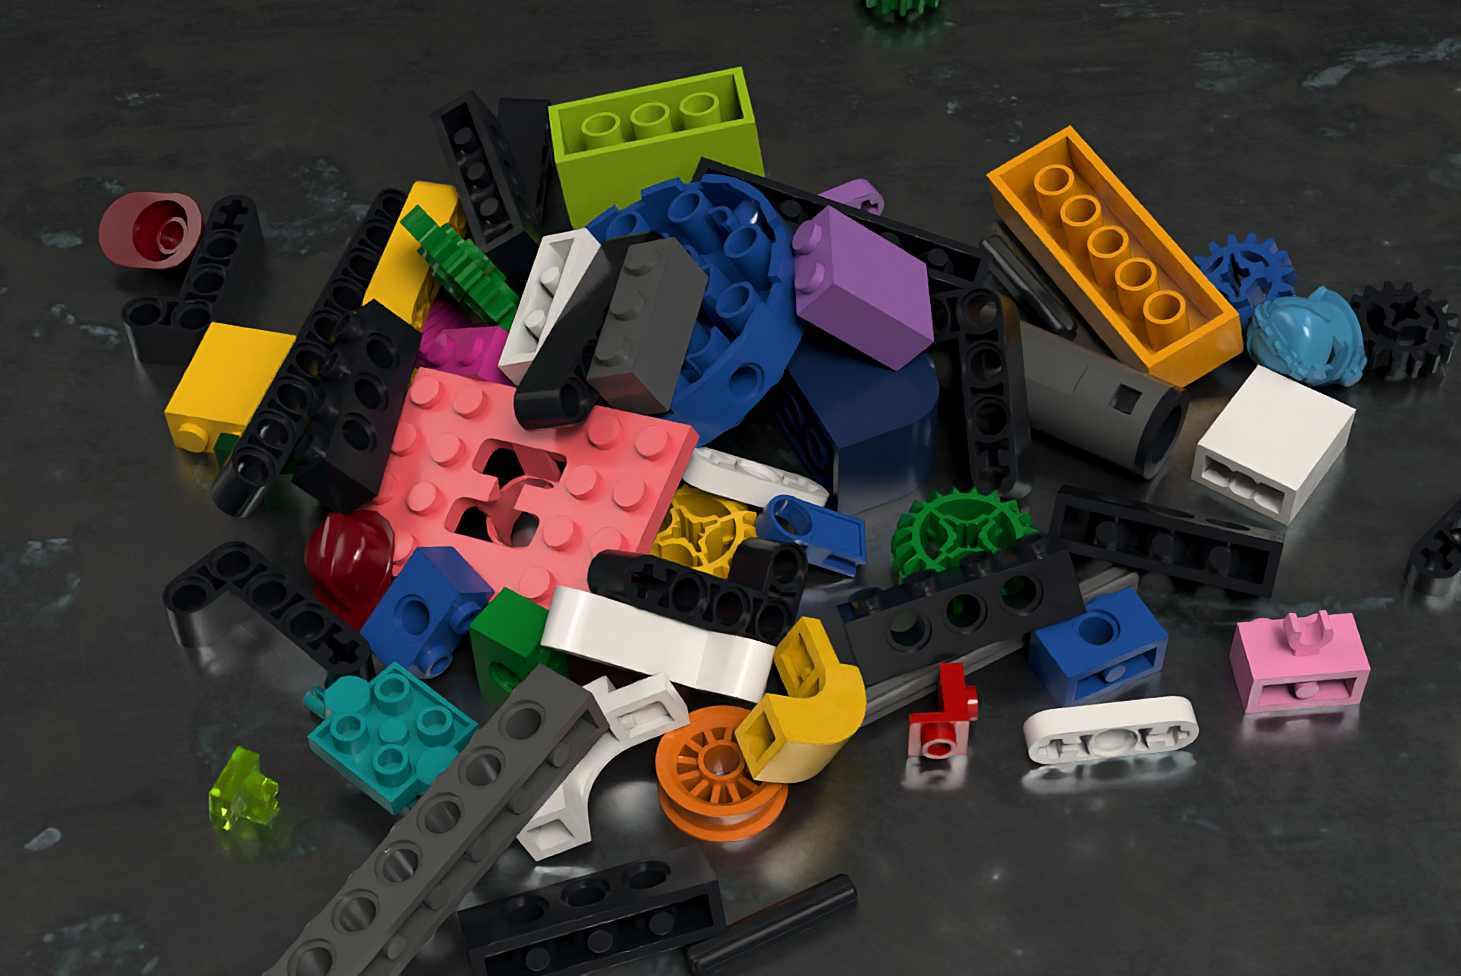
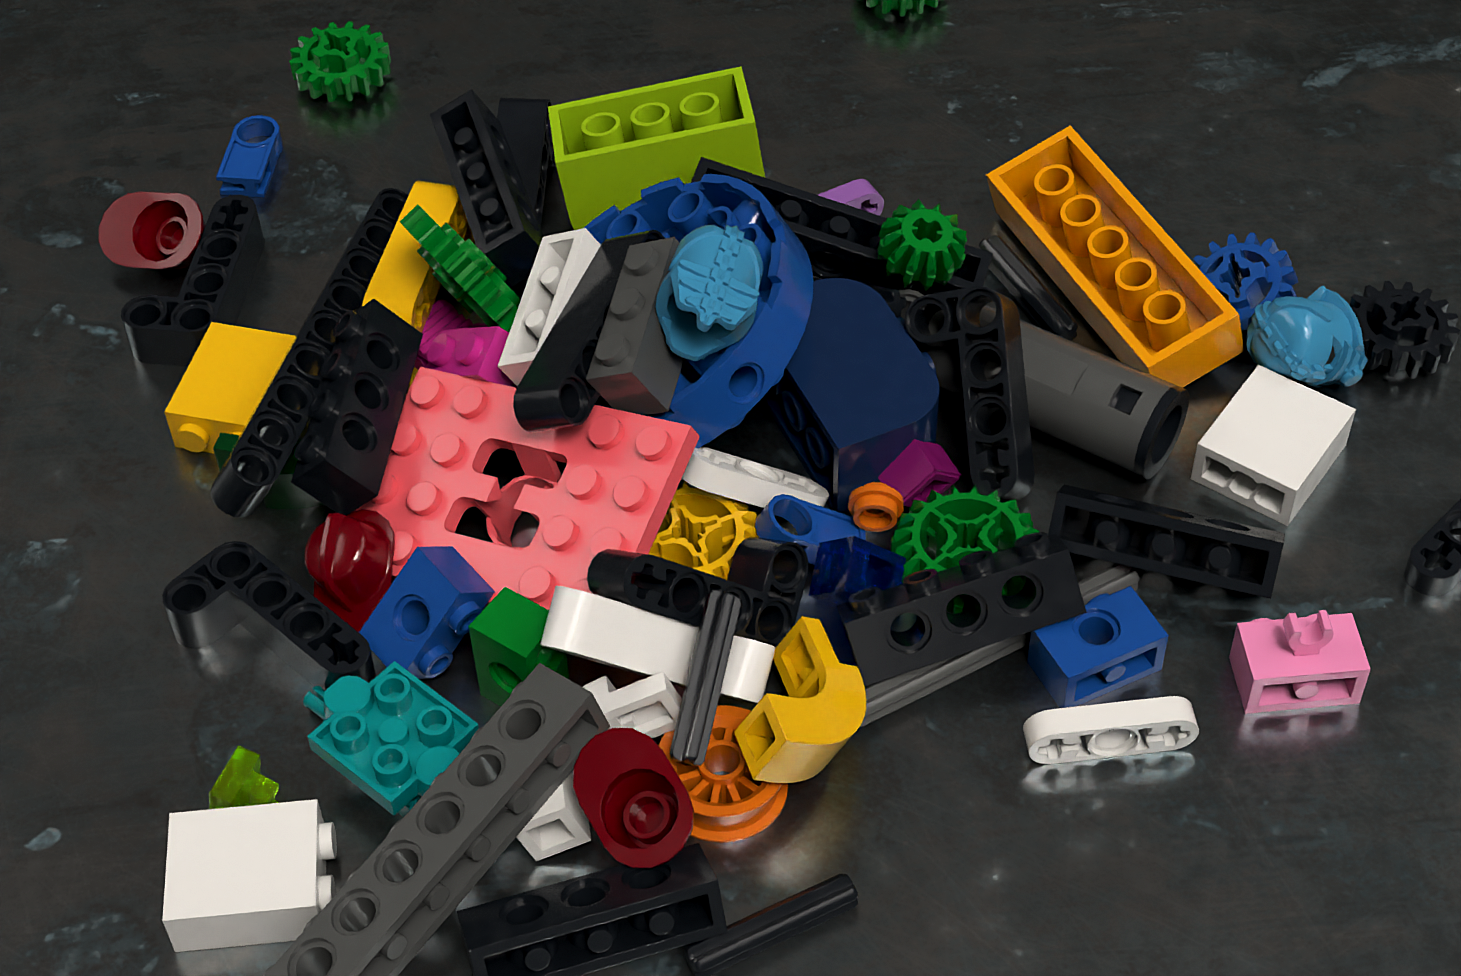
(246, 874): none -> white brick
(250, 166): none -> blue piece
(340, 61): none -> green gear
(633, 797): none -> dark red piece
(705, 678): none -> black axle
(719, 281): none -> dark azure helmet
(851, 566): none -> clear blue brick
(862, 288): medium lavender brick -> none
(875, 506): none -> orange plate
(919, 470): none -> magenta slope
(922, 245): none -> green gear
(945, 731): red bracket -> none

